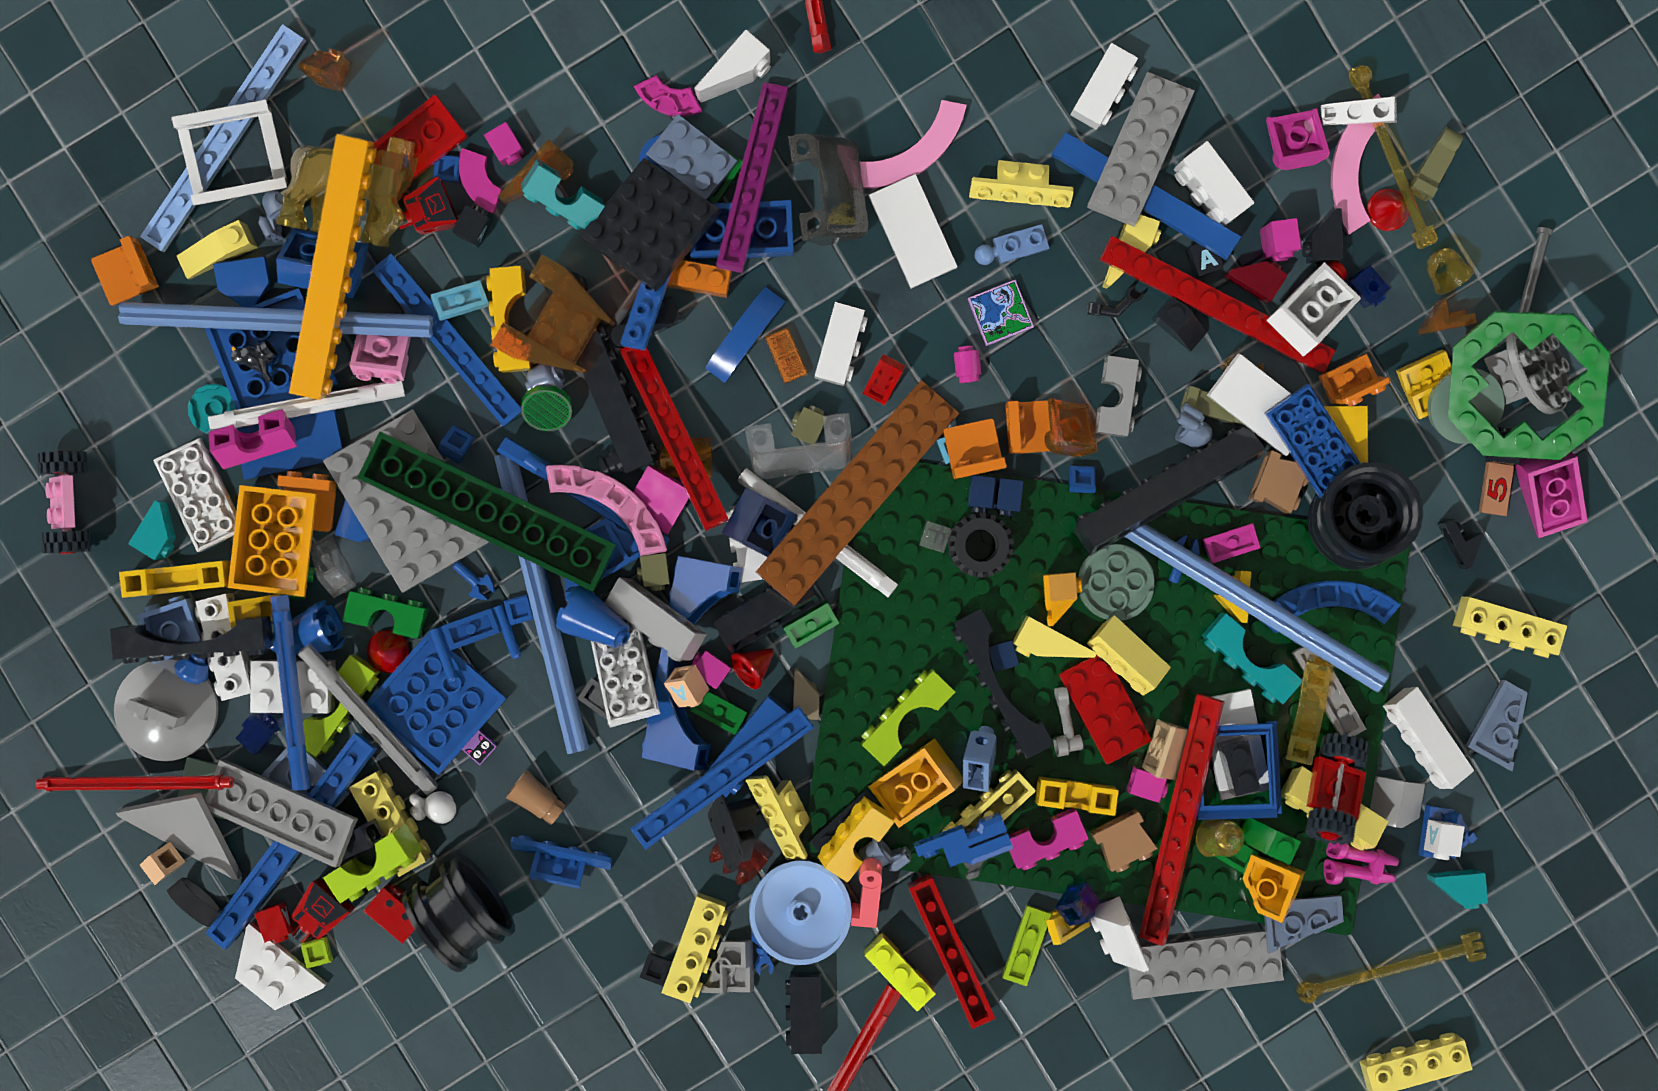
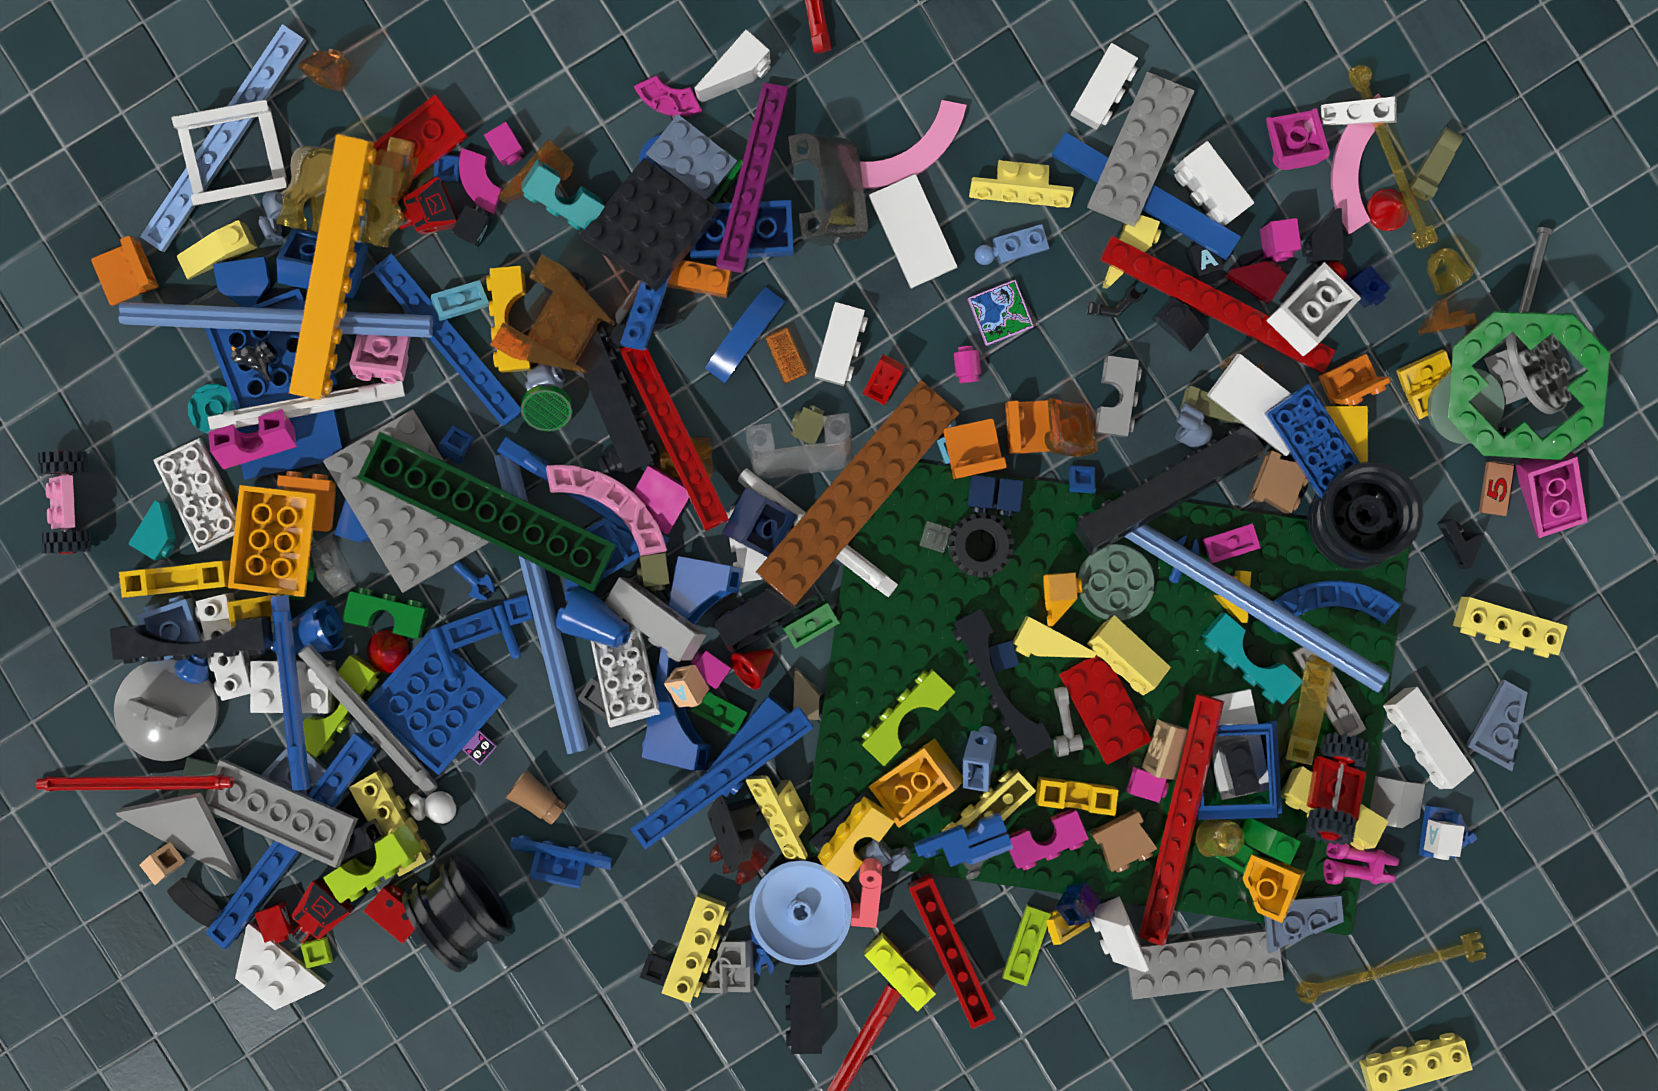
(258, 732): clear blue brick -> none
(1462, 886): teal slope -> none

